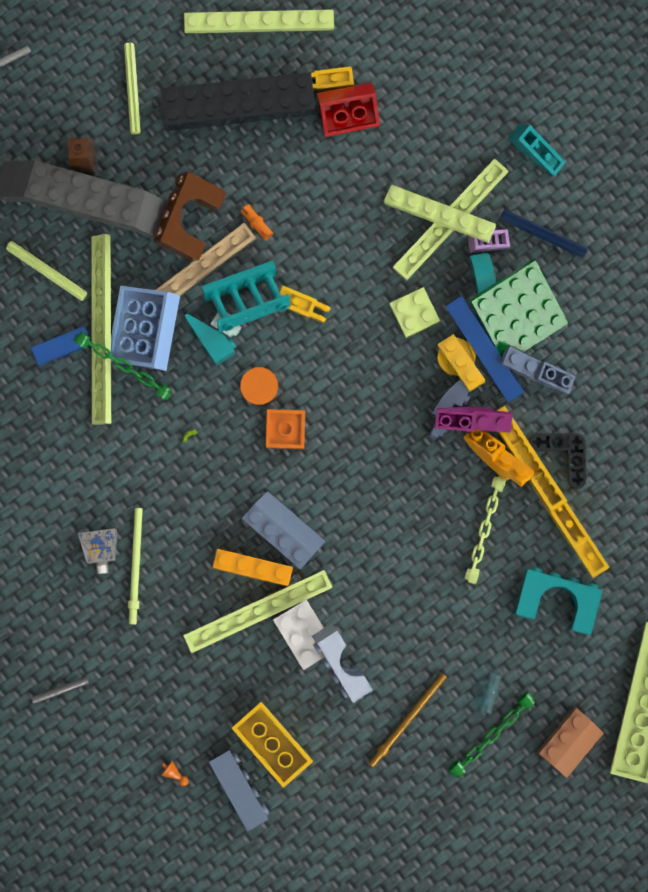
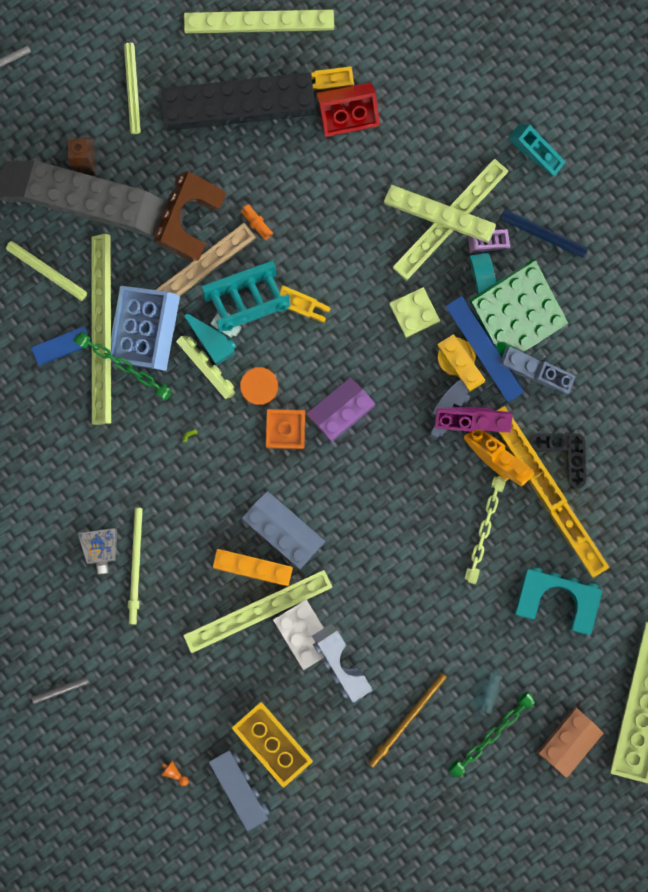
(201, 359): none -> yellowish green plate
(341, 409): none -> medium lavender slope

